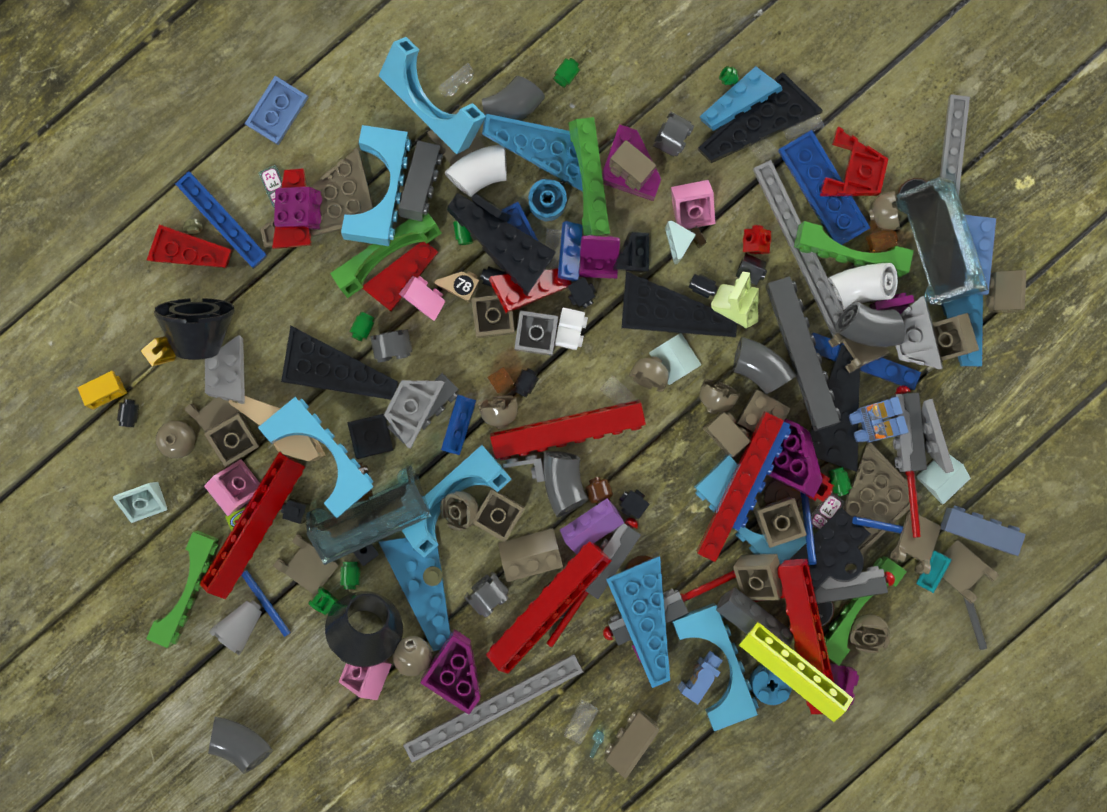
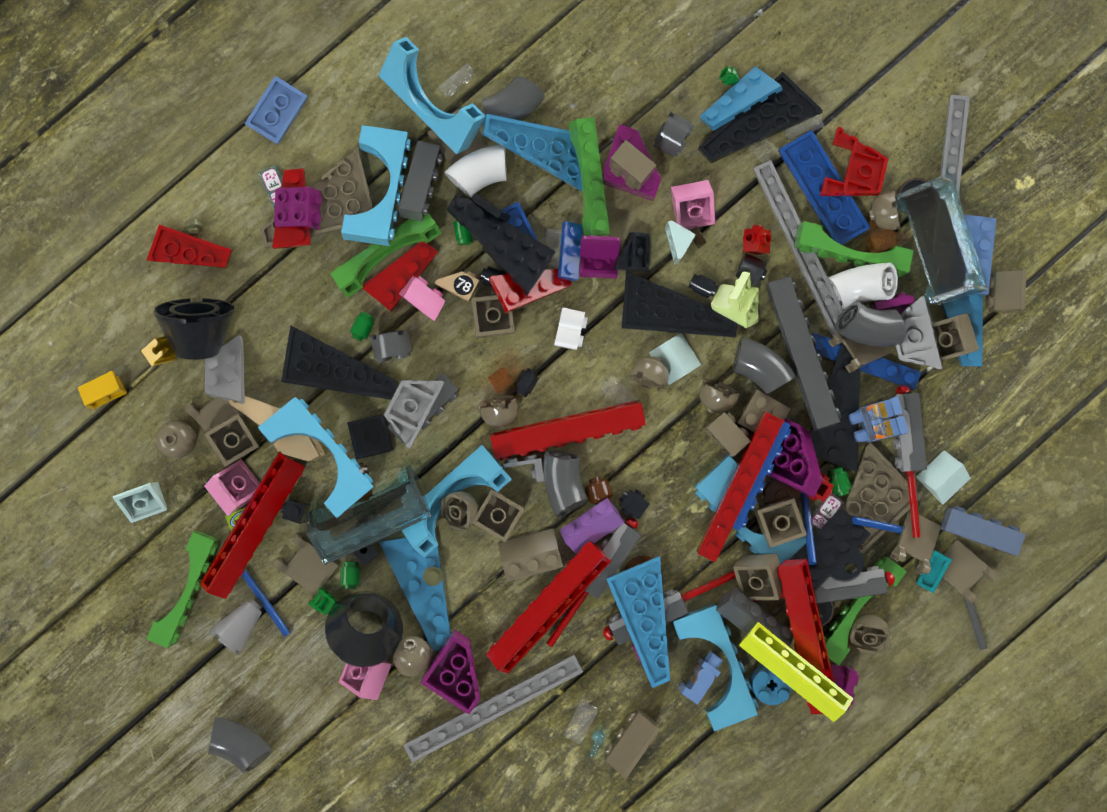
(127, 413): black brick -> none
(221, 219): blue plate -> none
(458, 425): blue plate -> none
(487, 594): dark grey brick -> none
(536, 333): light grey brick -> none
(548, 189): dark azure brick -> none
(566, 72): green brick -> none
(581, 293): black brick -> none
(933, 434): light grey wing -> none

